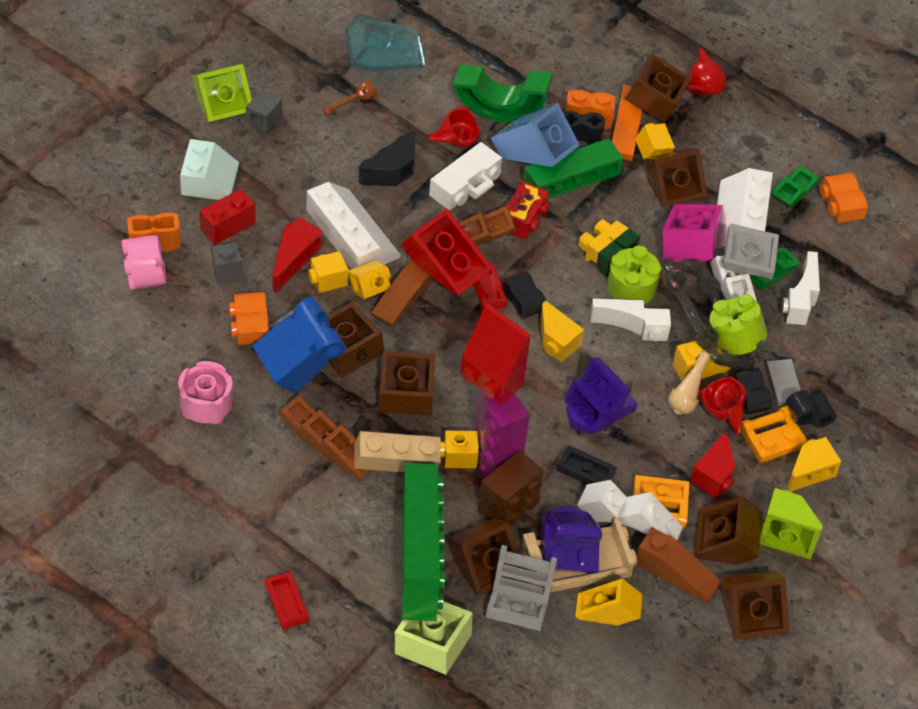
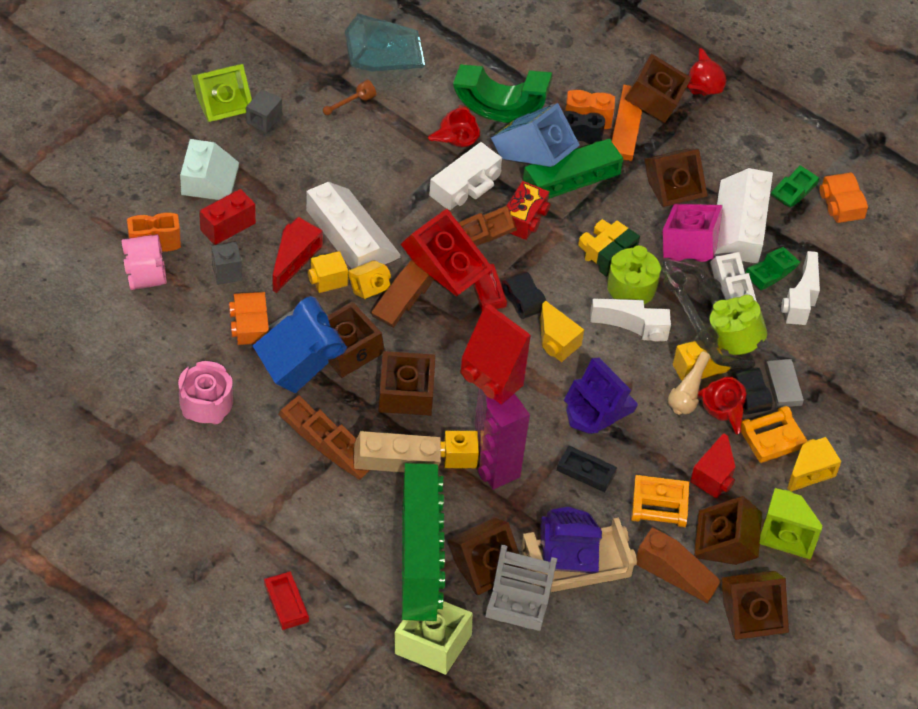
(391, 164): black slope -> none
(511, 489): reddish brown brick -> none
(610, 603): yellow slope -> none
(639, 511): white arch -> none
(654, 140): yellow brick -> none
(750, 251): light grey plate -> none
(811, 409): black axle -> none

